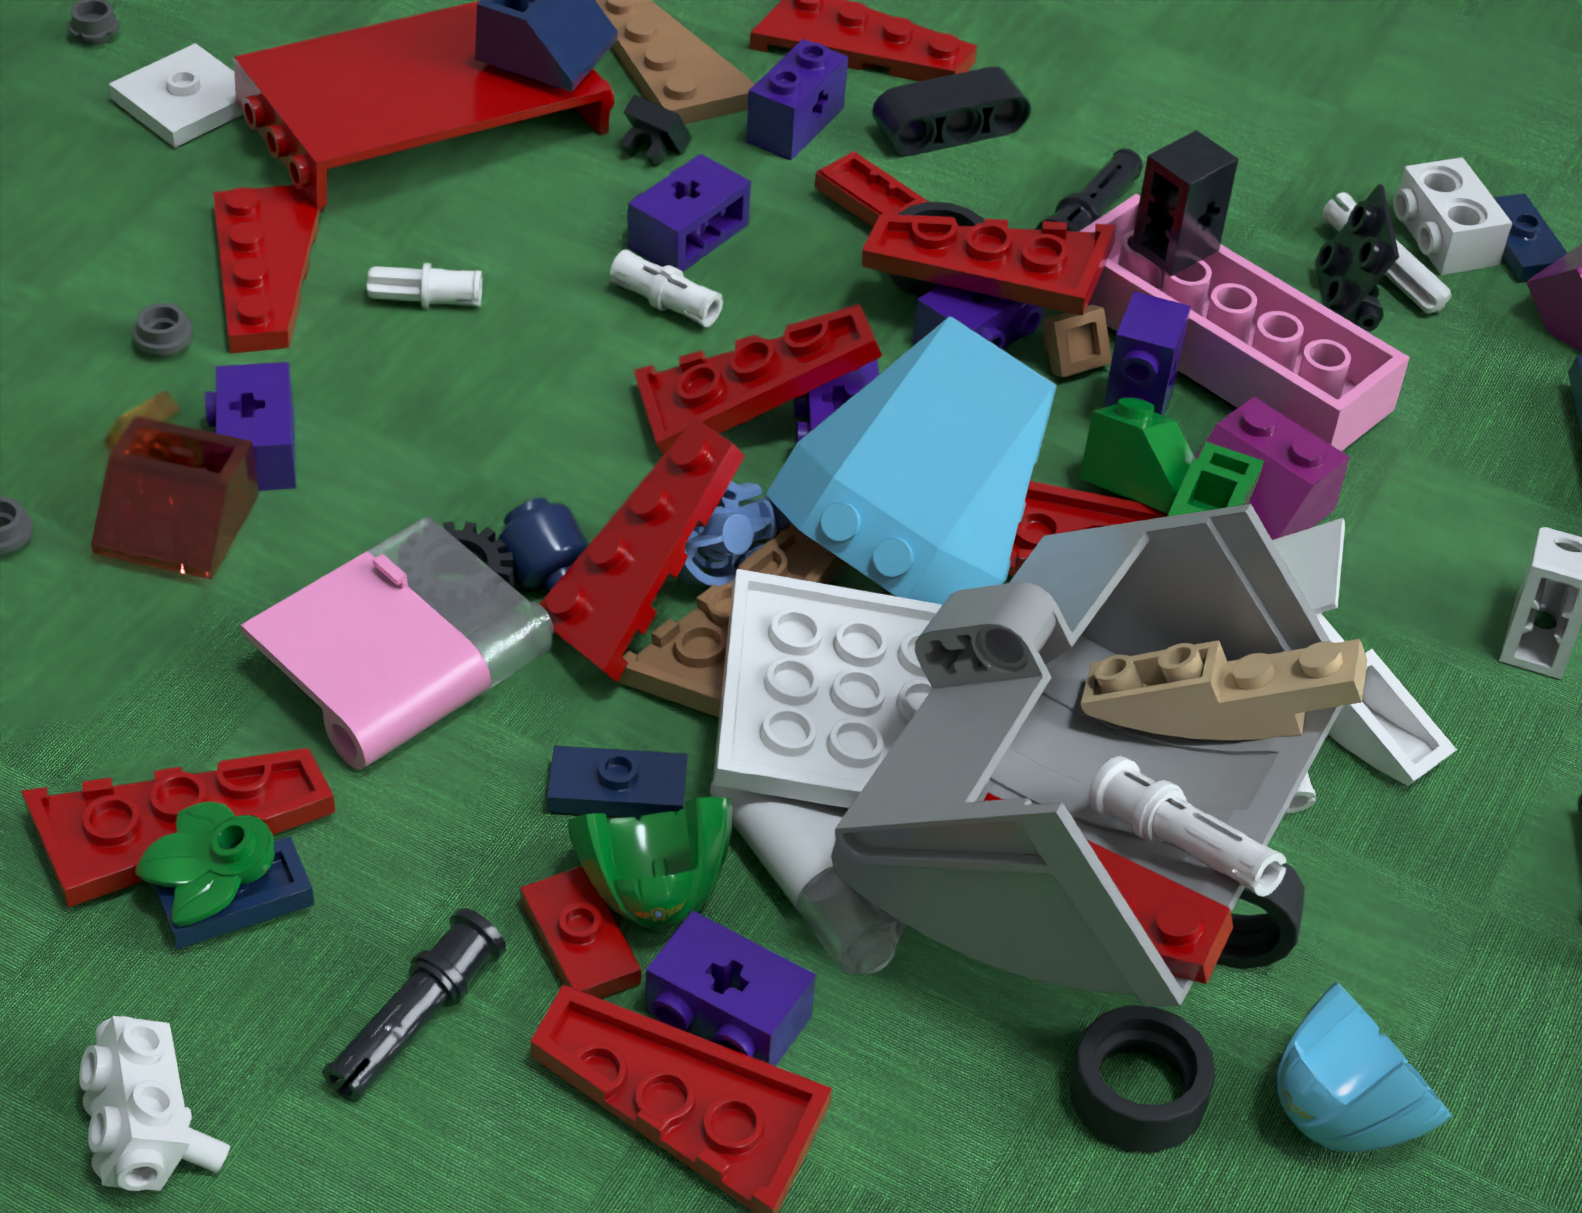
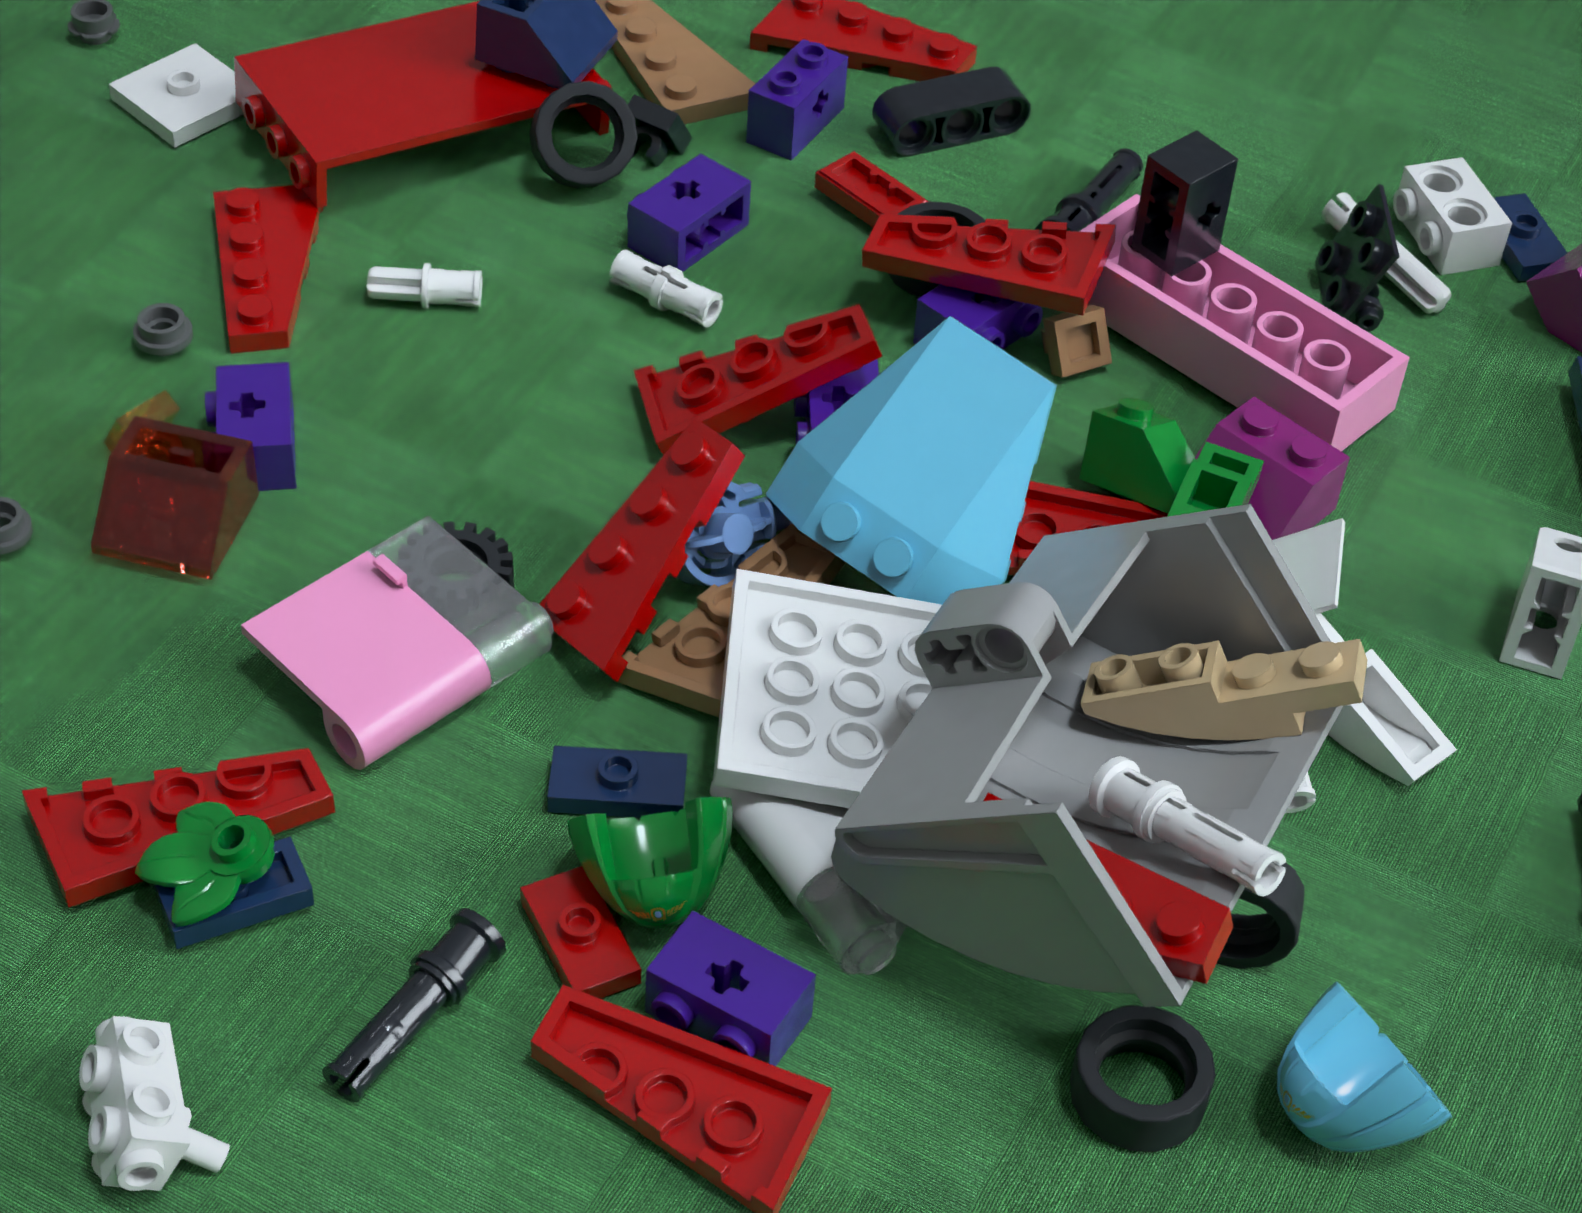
(542, 542): dark blue head -> none
(608, 102): none -> black tyre
(1147, 351): dark purple brick -> none

